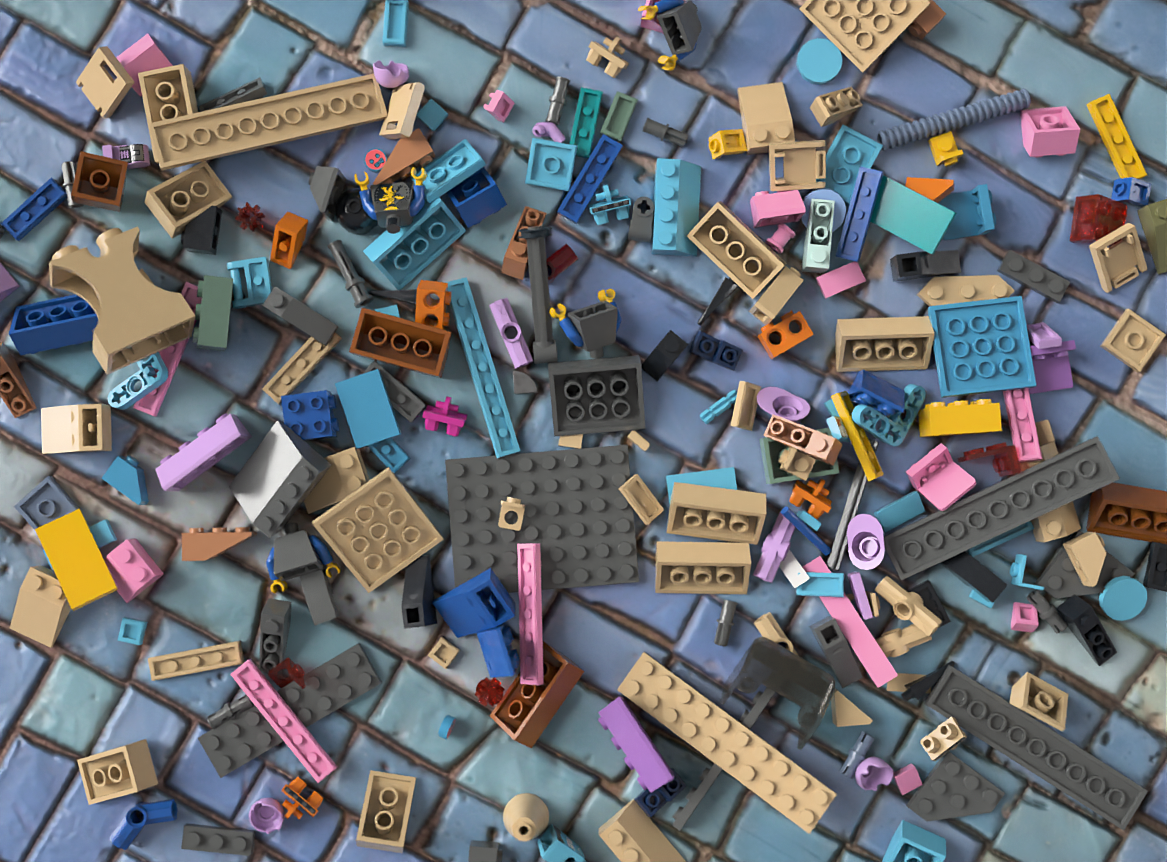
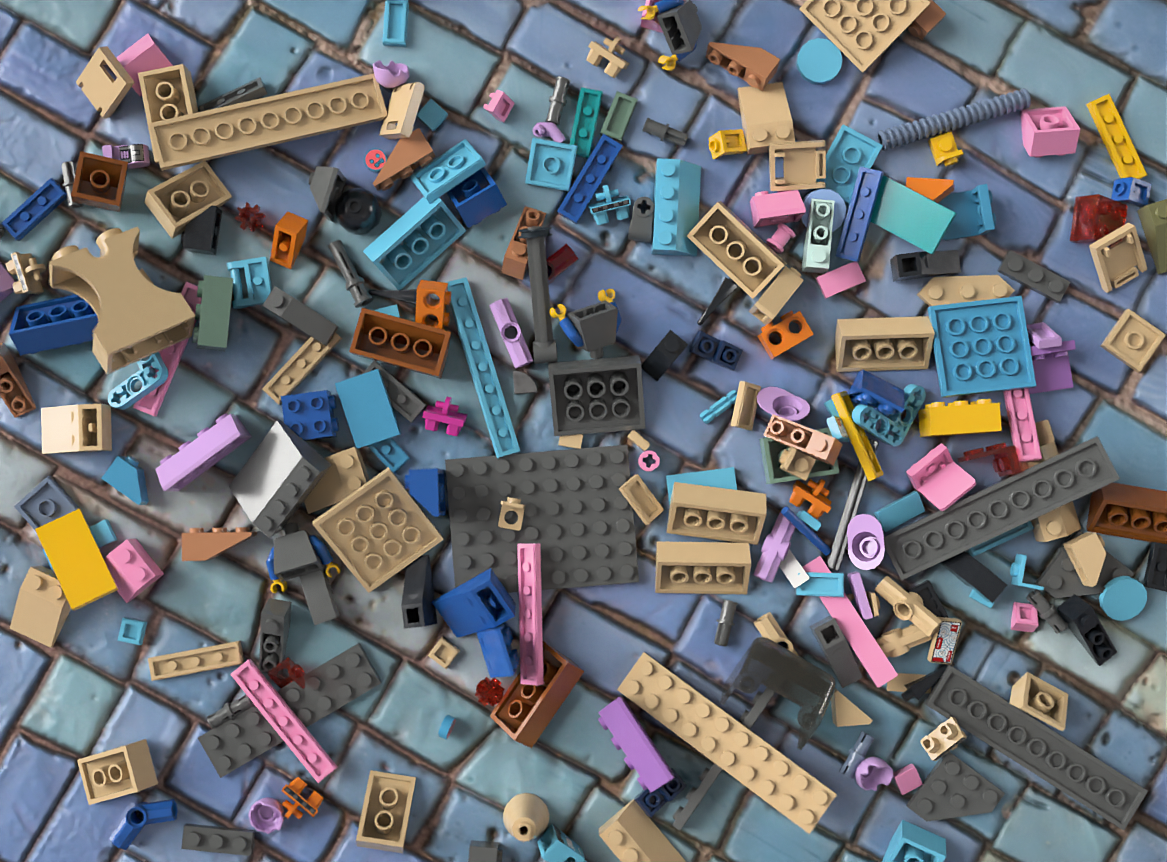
(28, 273): none -> tan hips
(393, 203): torso -> none
(428, 489): none -> blue slope
(654, 457): none -> bright pink bush
(746, 62): none -> nougat slope
(835, 105): tan slope -> none
(944, 641): none -> tile

